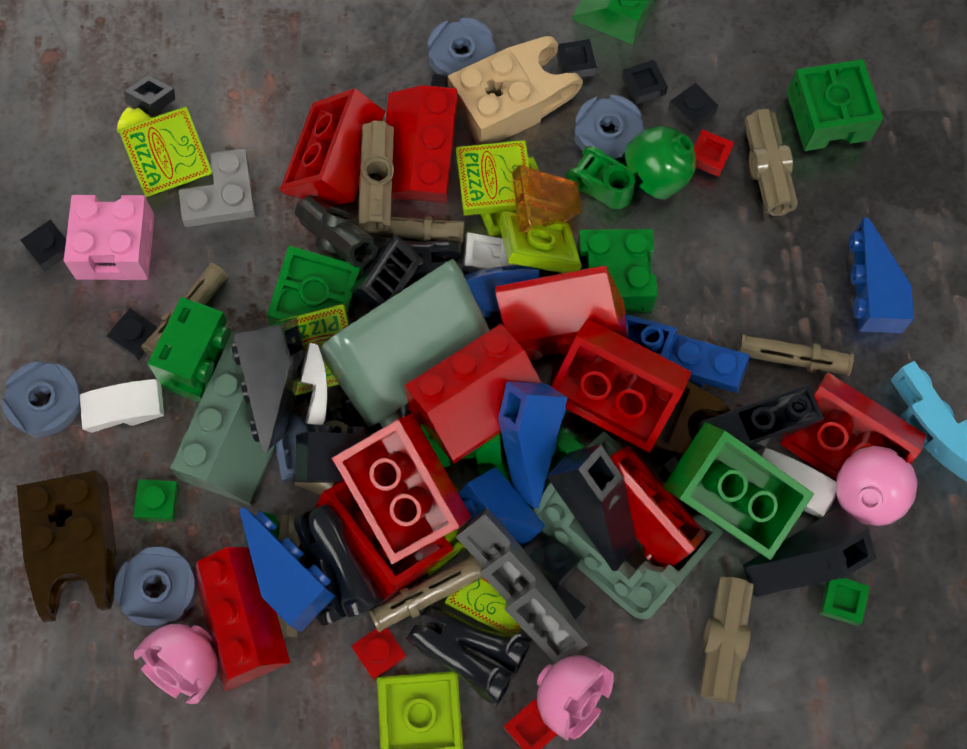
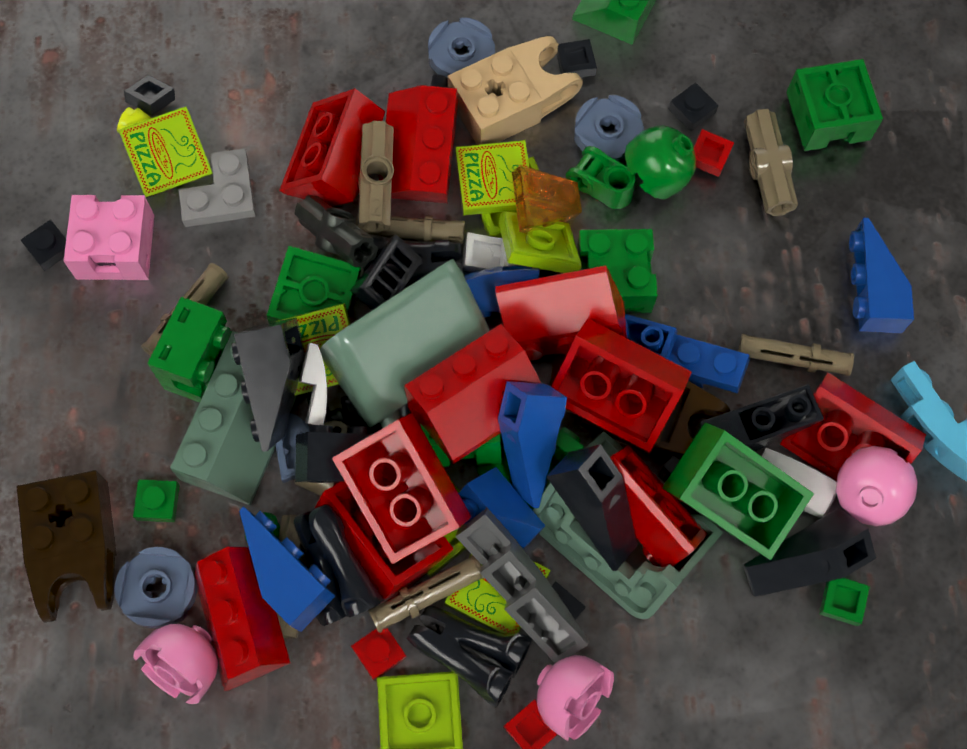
(21, 395): sand blue plate -> none
(121, 403): white slope -> none
(131, 333): black plate -> none
(555, 561): black plate -> none
(644, 82): black plate -> none
(726, 640): dark tan piece -> none

